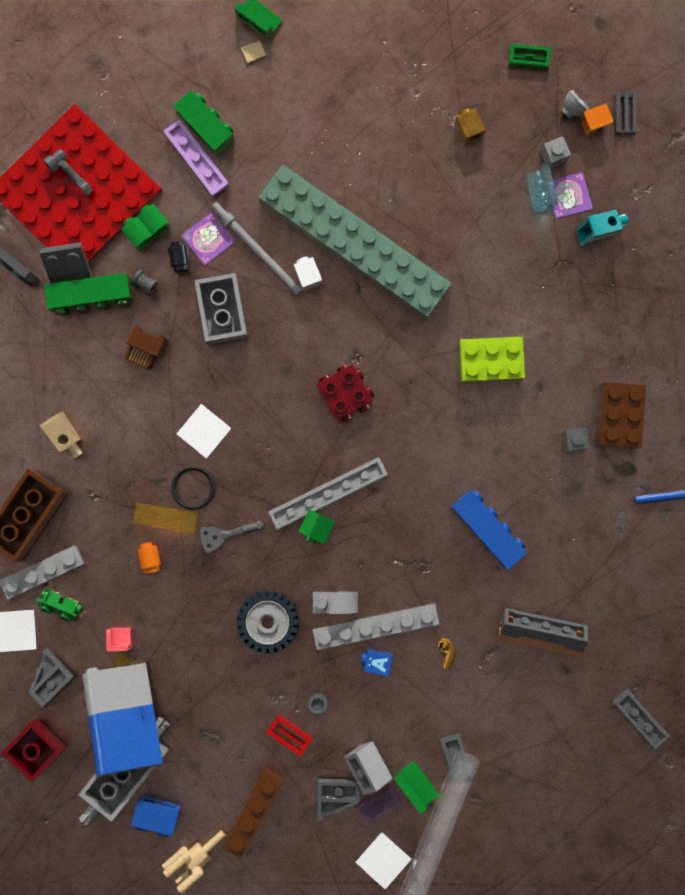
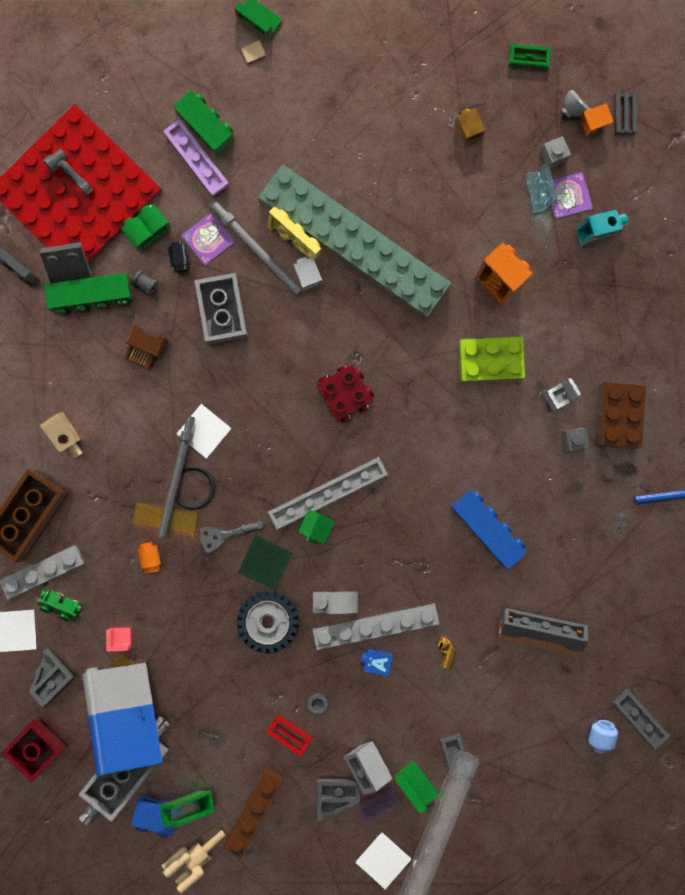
(185, 437): none -> dark grey bar
(186, 809): none -> green window
(265, 562): none -> clear green tile
(288, 230): none -> light yellow wing
(503, 273): none -> orange brick
(562, 394): none -> light grey bracket
(603, 736): none -> light blue head

